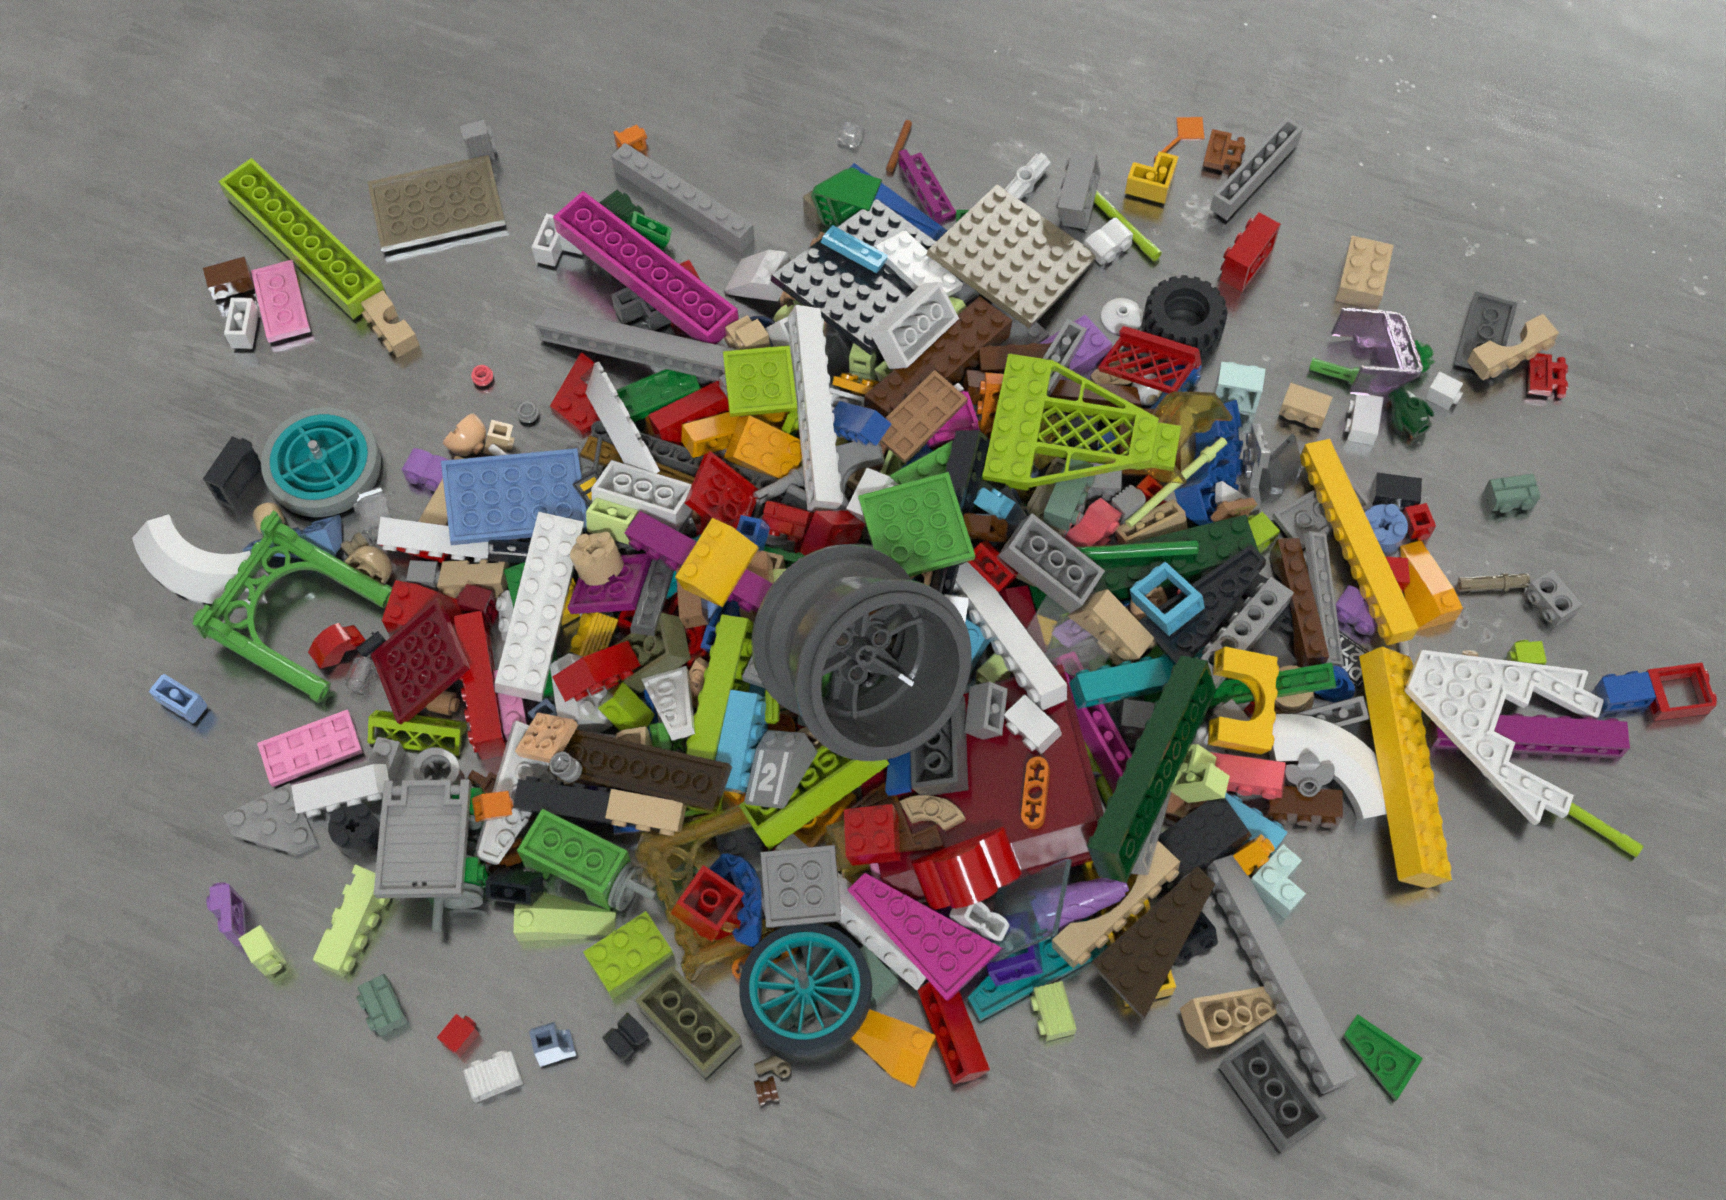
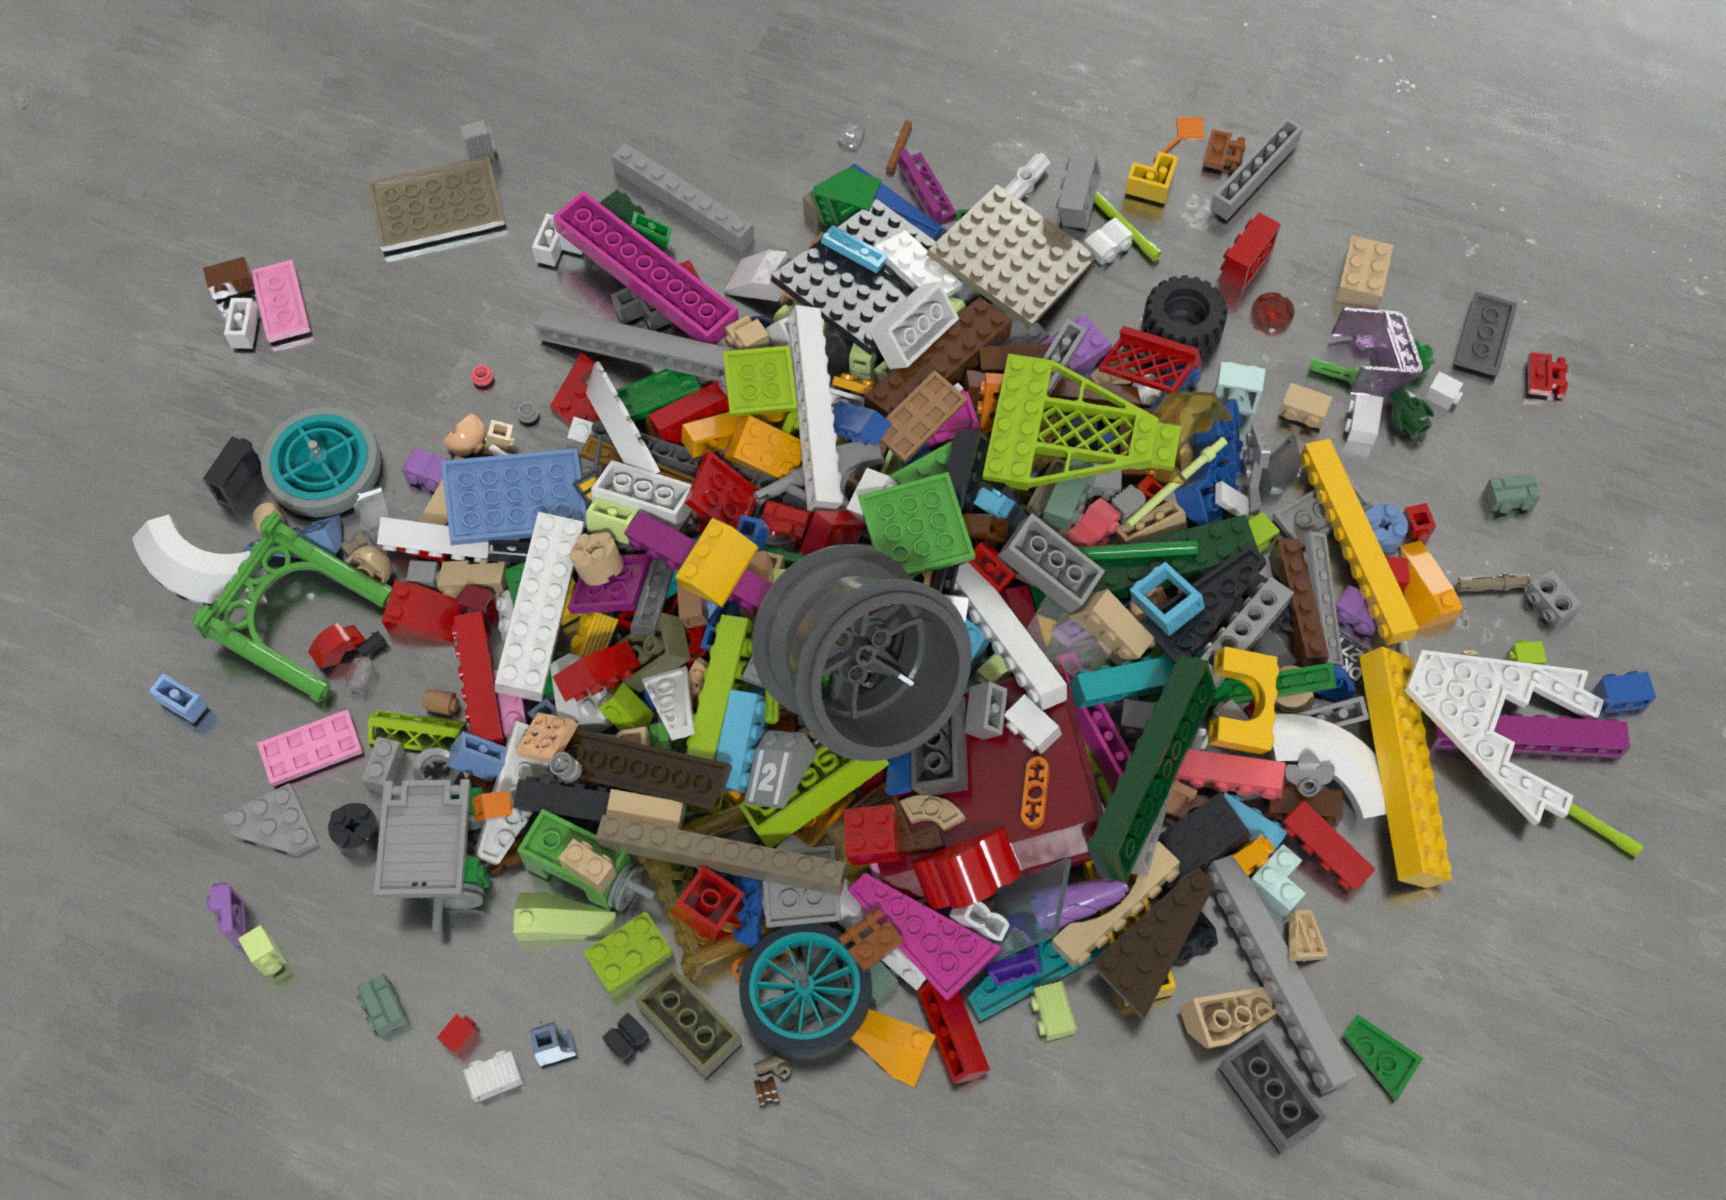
(301, 237): lime brick -> none
(340, 789): white brick -> none
(350, 924): yellowish green wedge -> none
(397, 337): tan arch -> none
(420, 661): dark red plate -> none
(477, 756): none -> medium blue brick
(514, 886): black brick -> none
(580, 430): none -> white brick
(588, 866): none -> tan brick
(632, 136): orange brick -> none
(722, 855): none -> dark tan brick
(874, 946): none -> dark orange plate
(1114, 320): white dish -> none
(1200, 777): yellowish green brick -> none
(1233, 509): medium nougat wing -> none
(1272, 312): none -> clear red tile
(1305, 937): none -> tan wing
(1327, 845): none -> red brick
(1396, 490): black brick -> none
(1492, 358): tan arch -> none
(1700, 679): red window -> none

